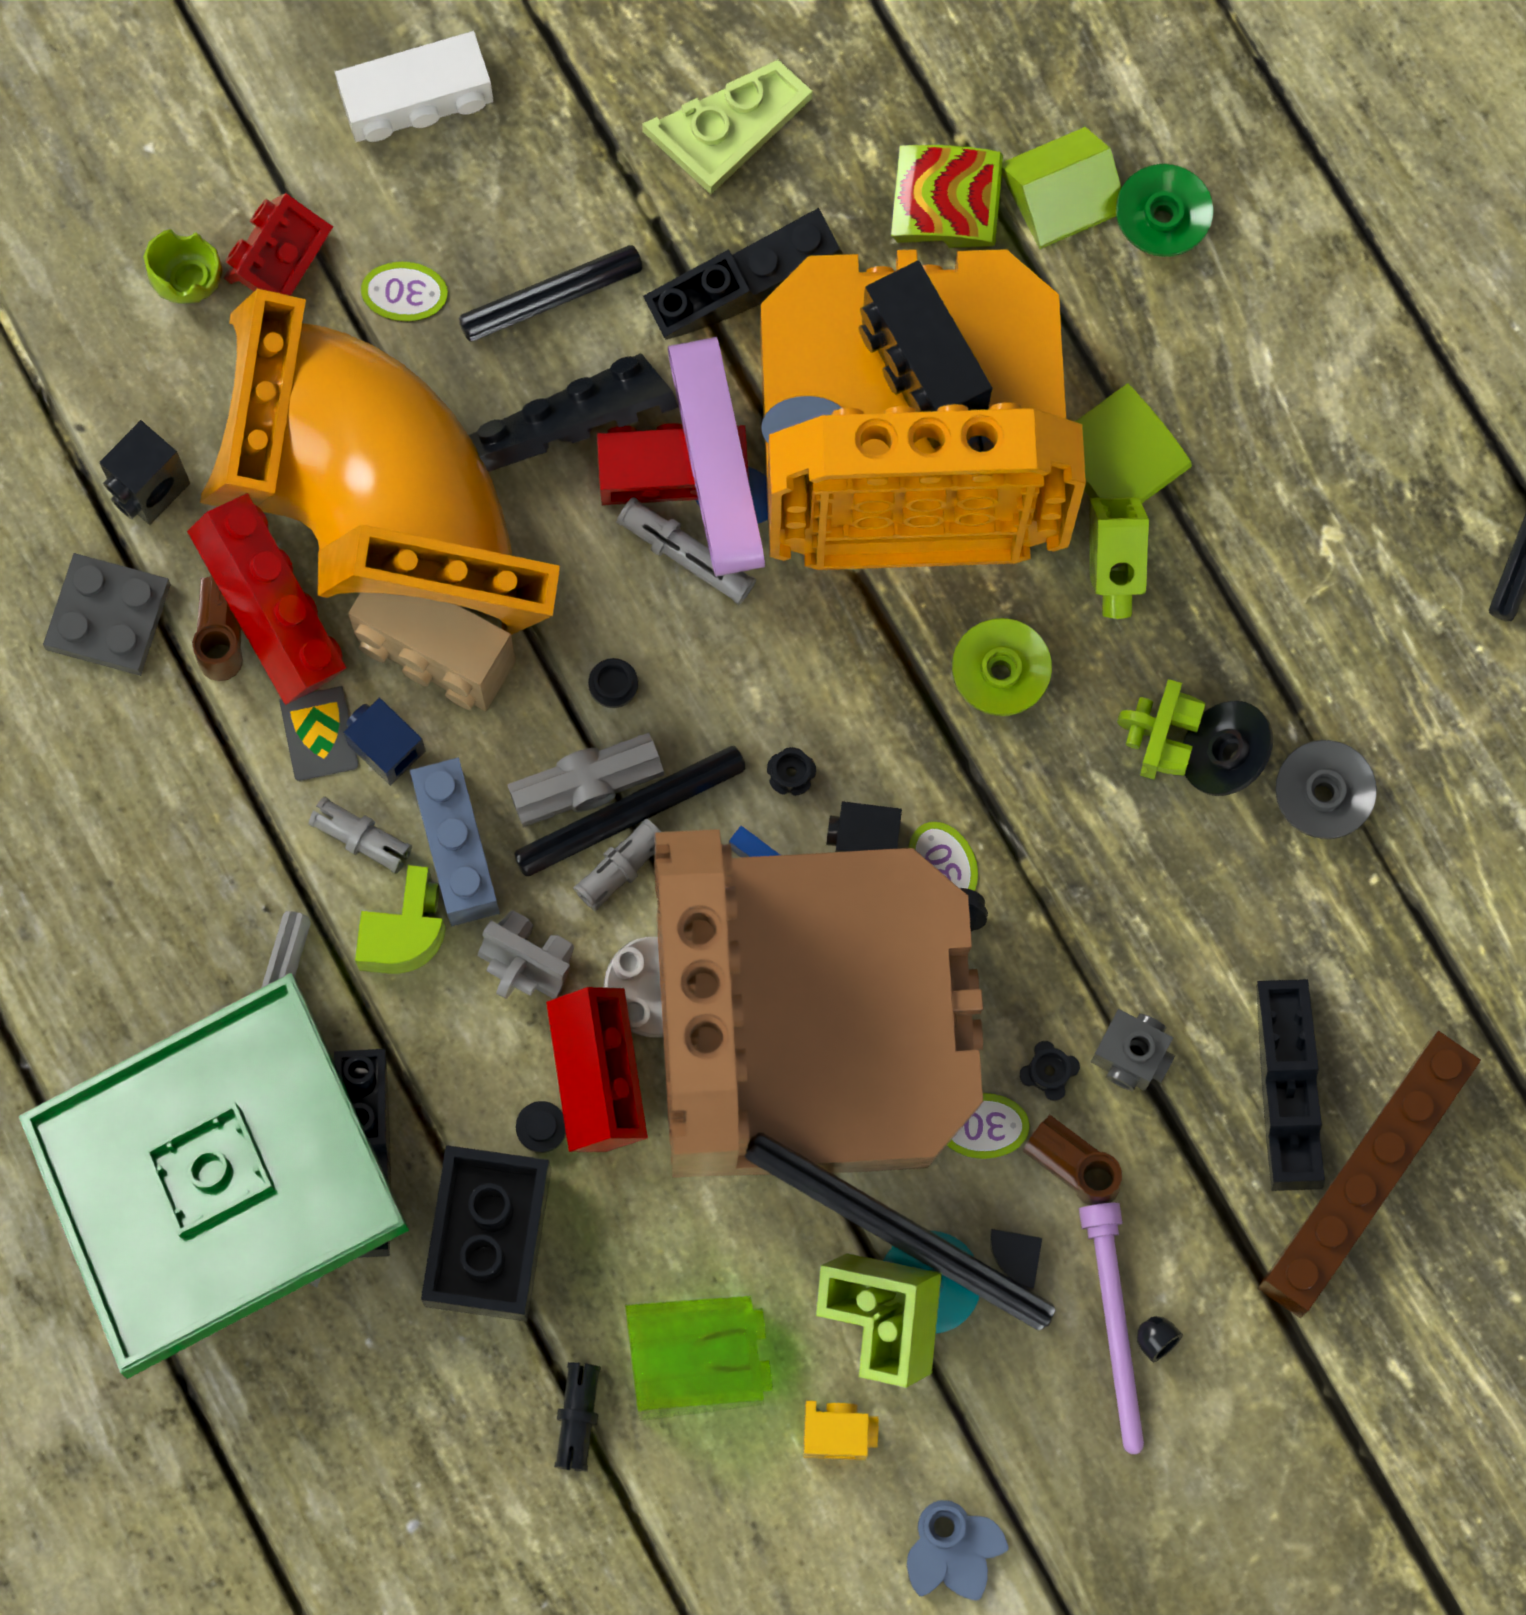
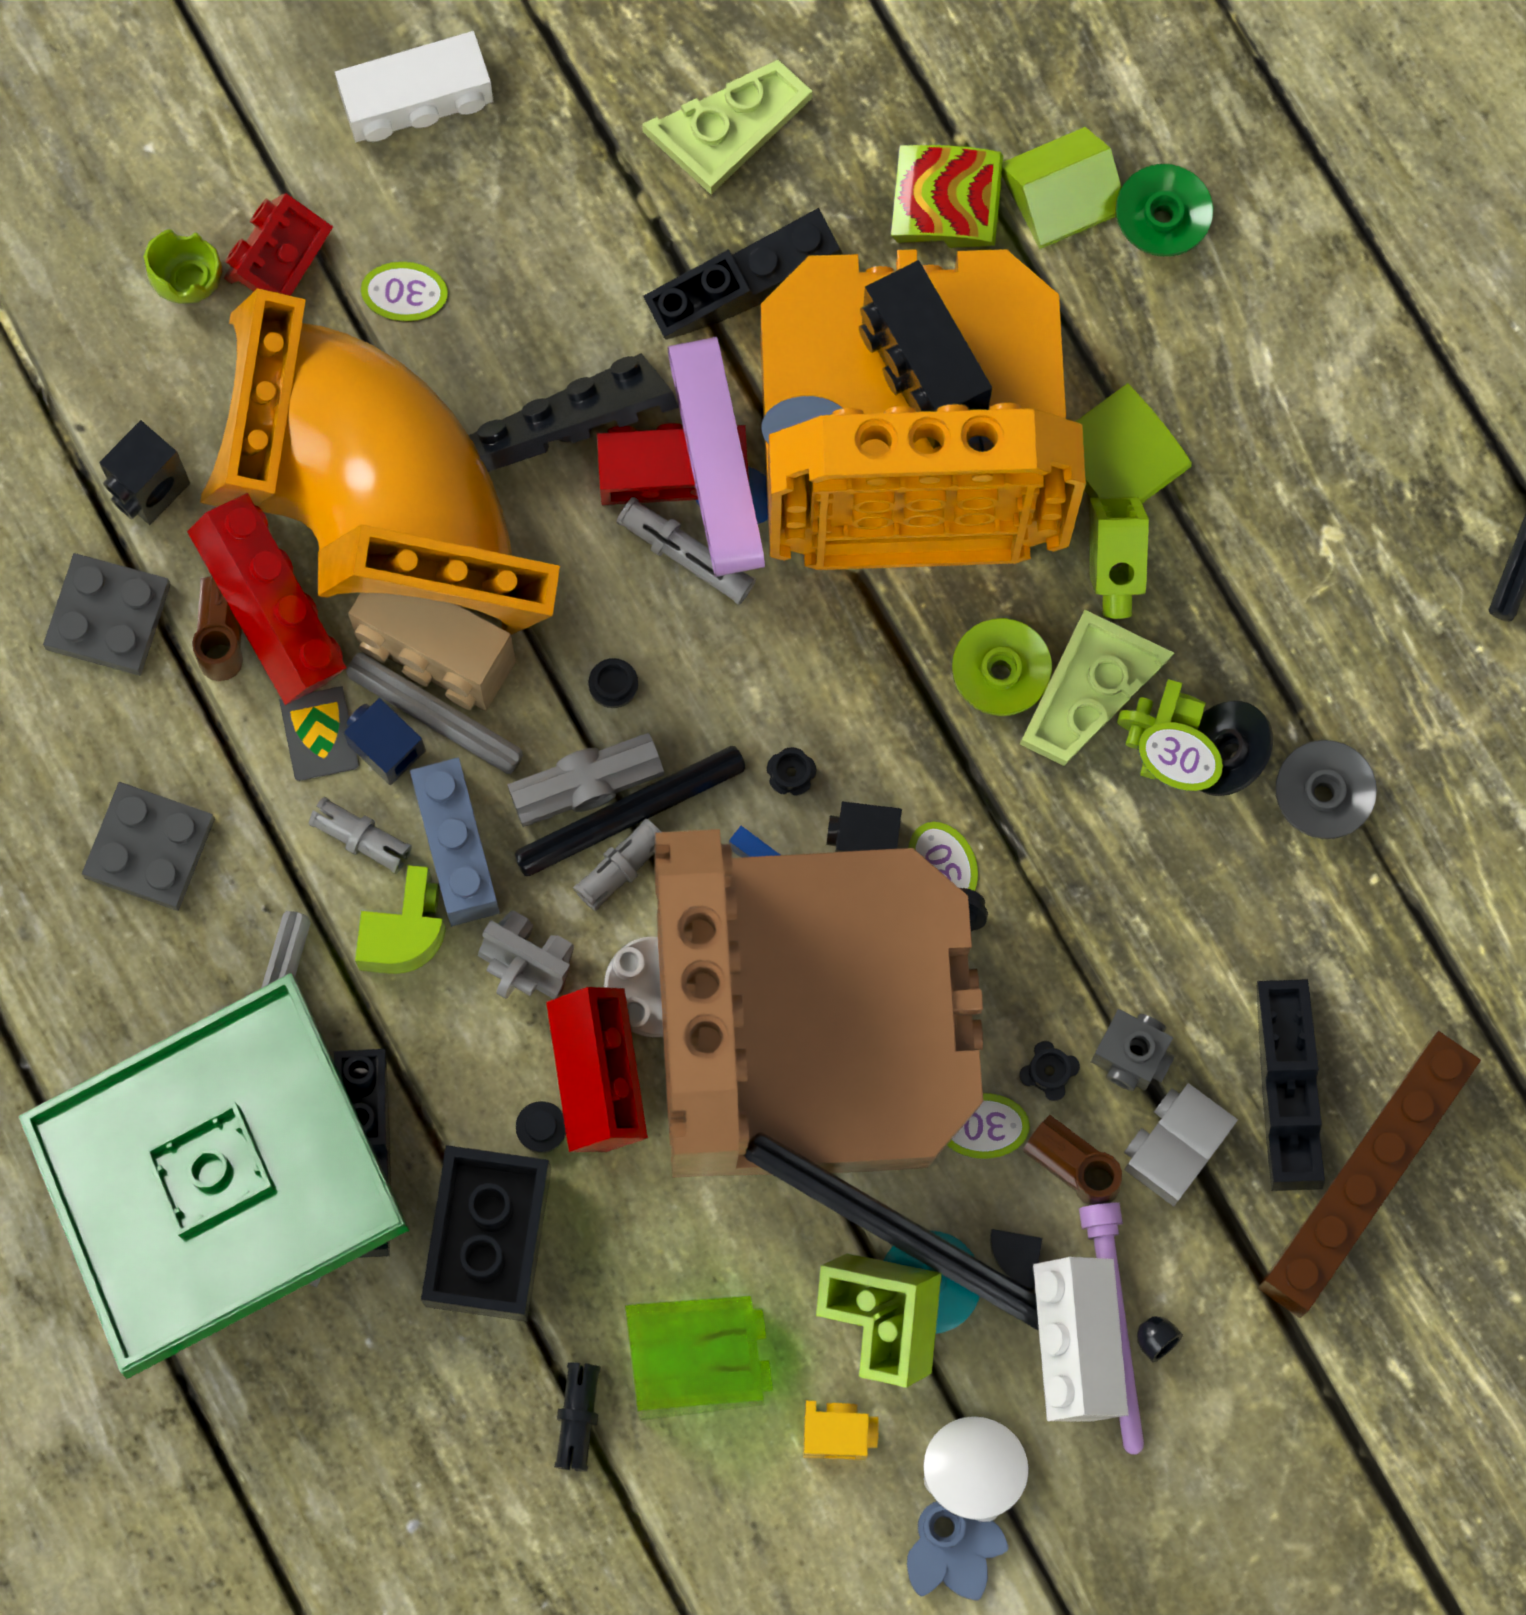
(148, 846): none -> dark grey plate
(434, 713): none -> light grey axle
(550, 293): black axle -> none
(975, 1468): none -> white dish
(1080, 1339): none -> white brick
(1090, 685): none -> yellowish green wing
(1179, 1143): none -> light grey brick
(1180, 756): none -> sticker

